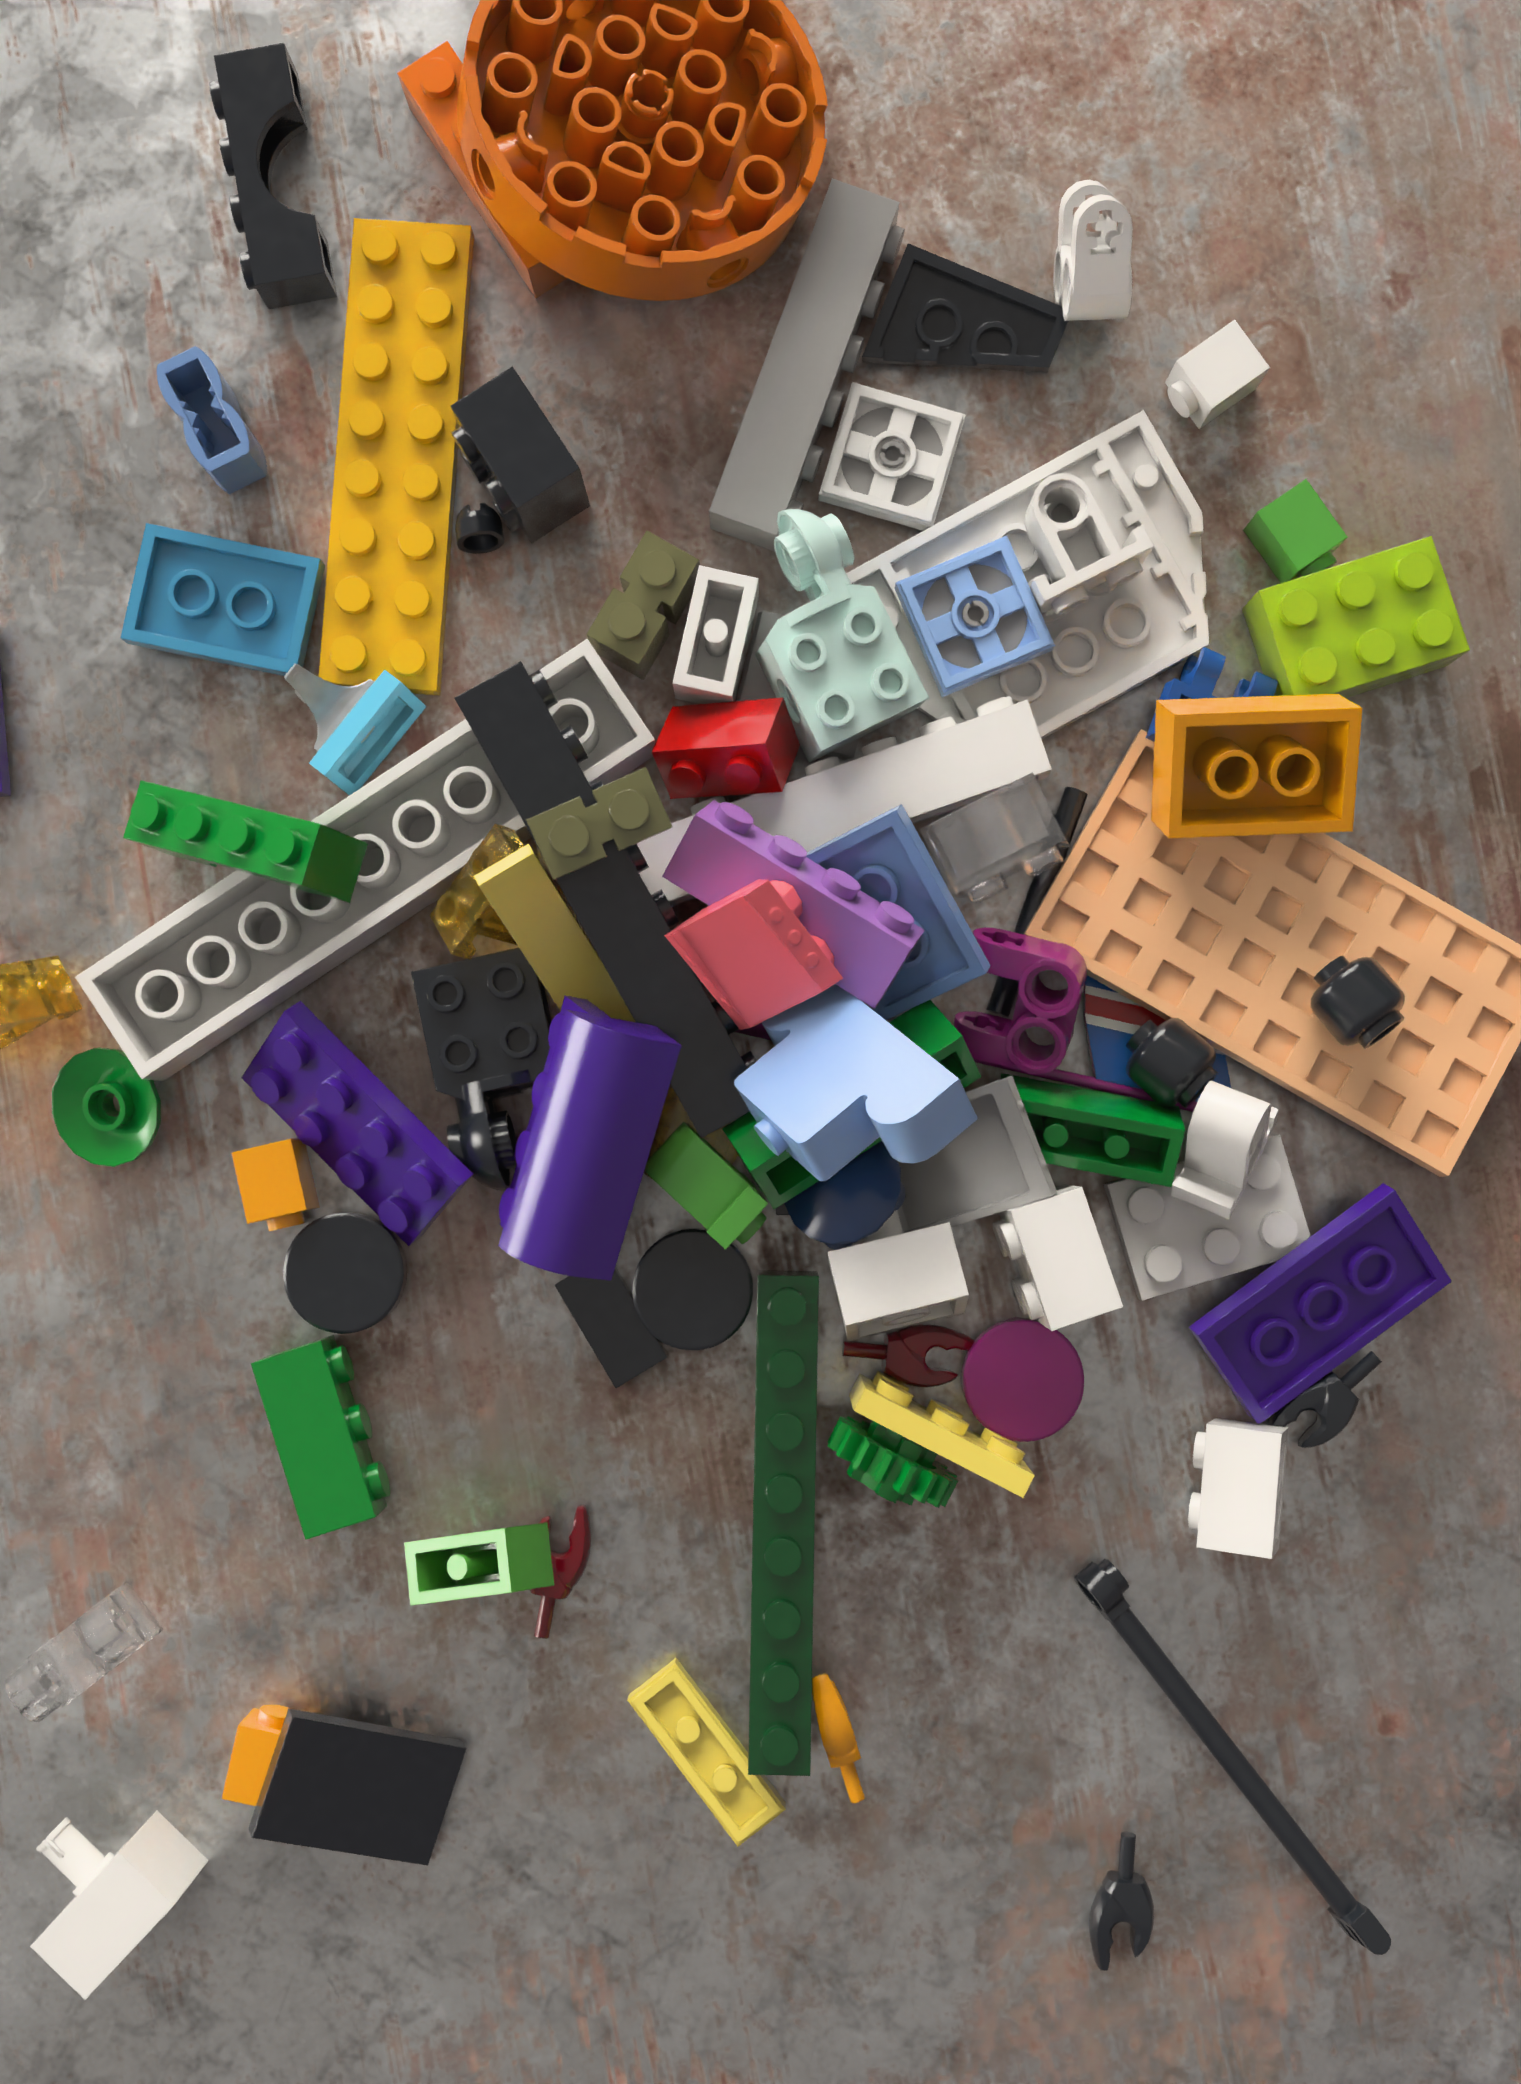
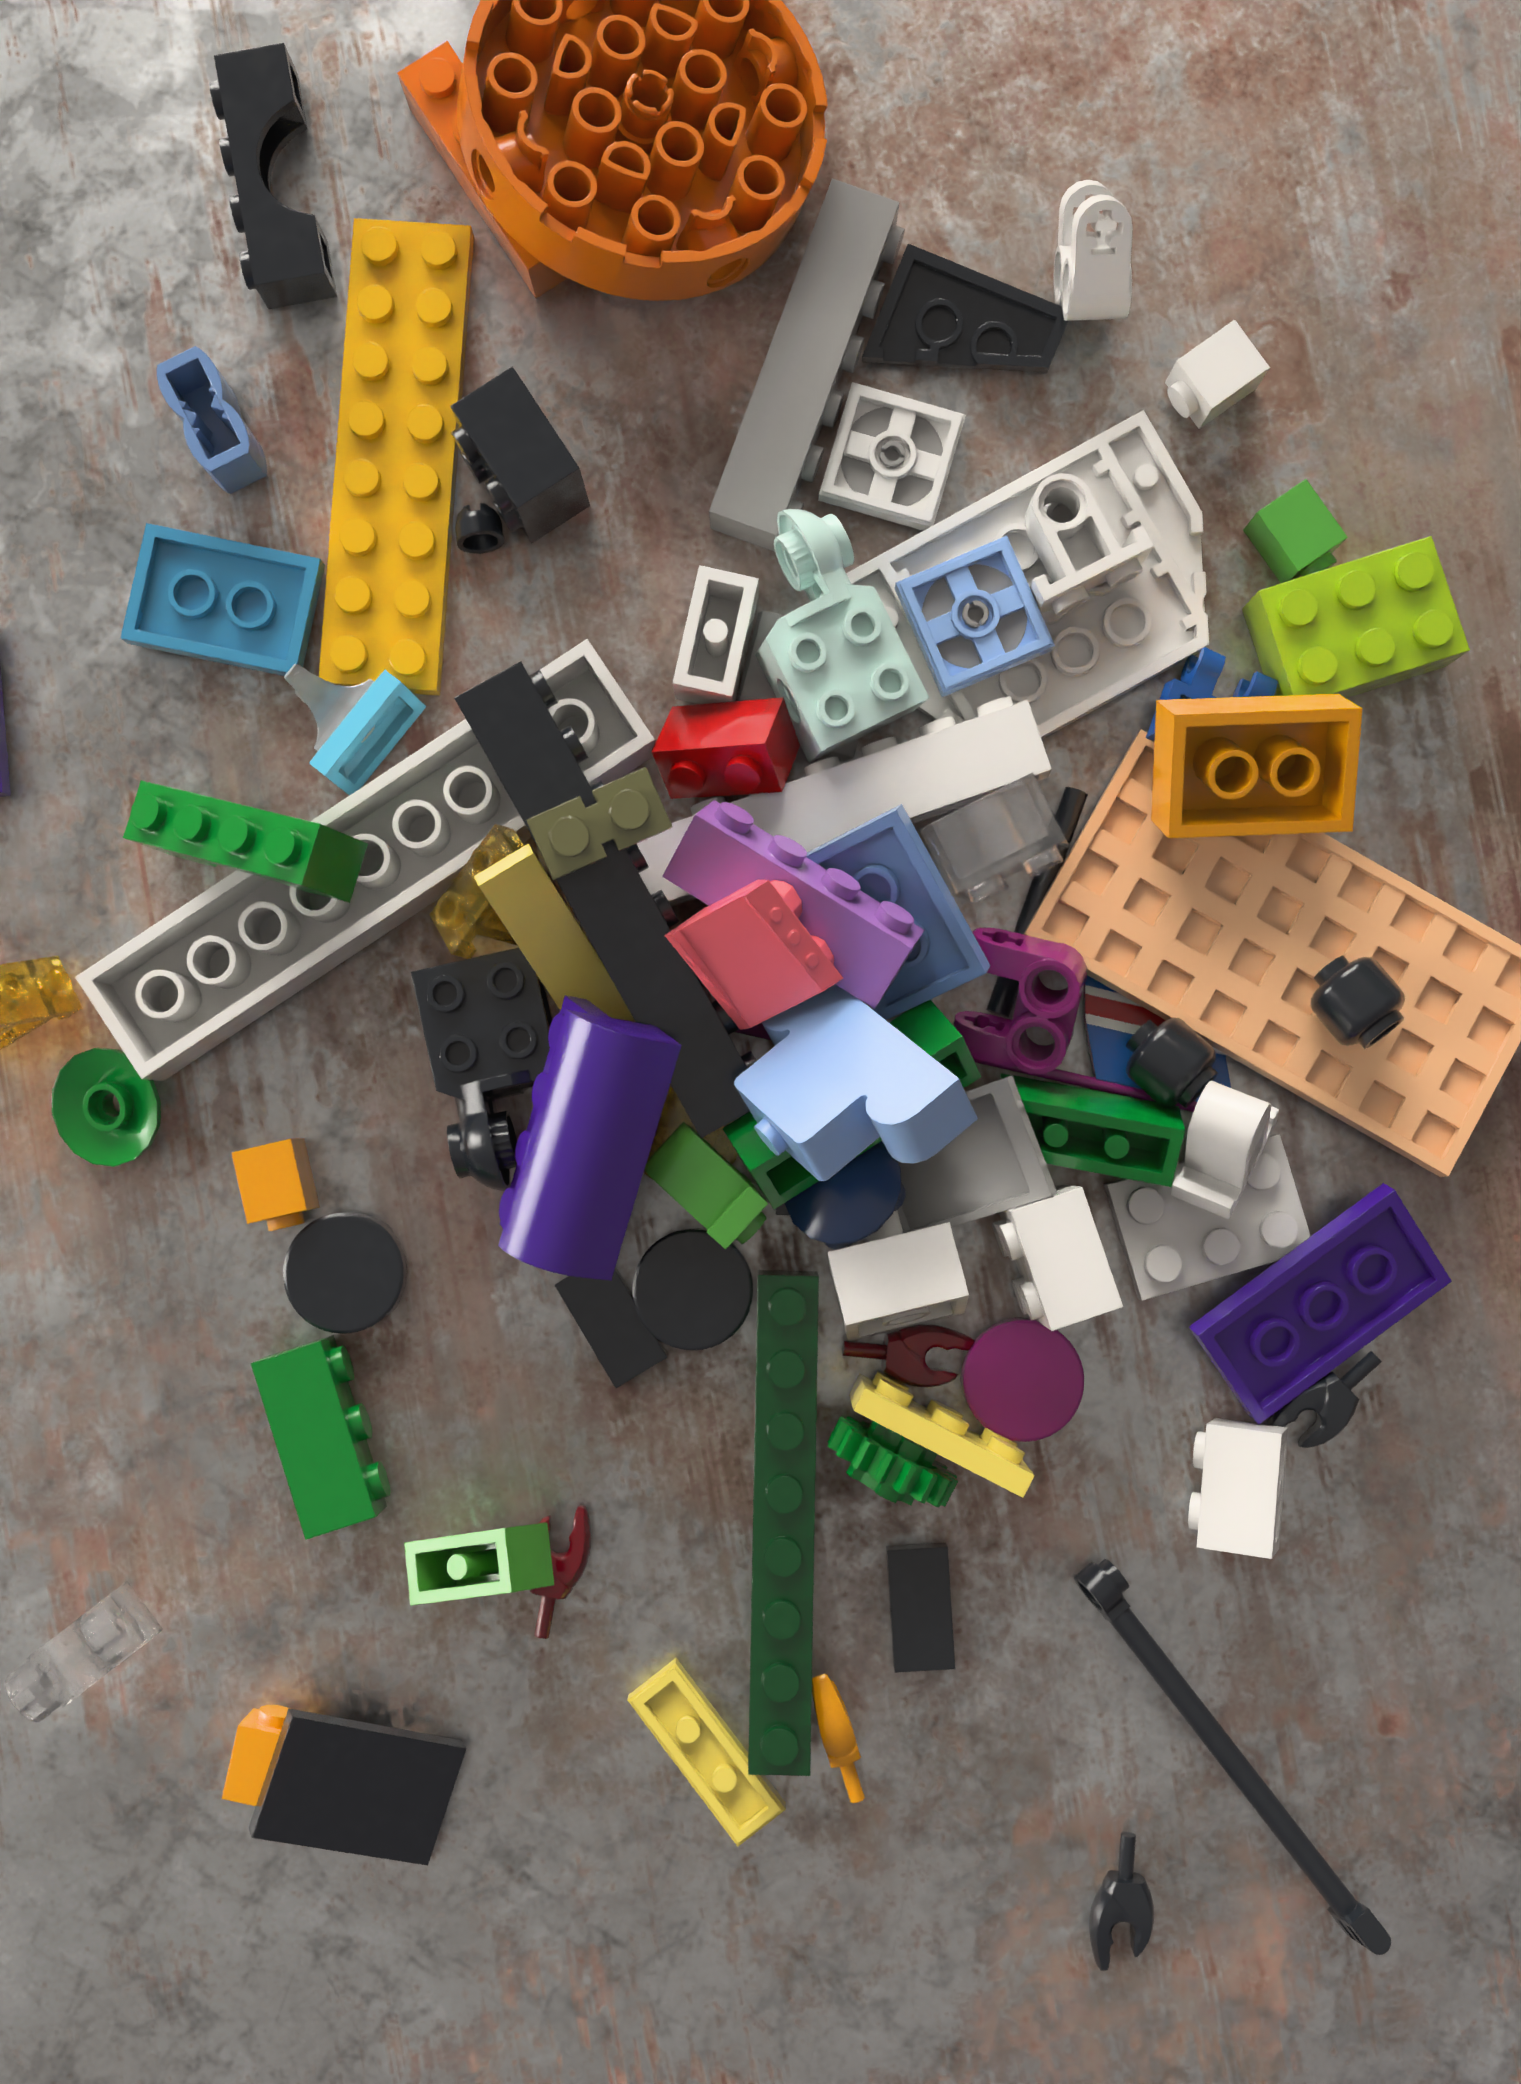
(114, 1897): white brick -> none
(355, 1124): dark purple plate -> none
(629, 625): olive piece -> none
(920, 1607): none -> black tile

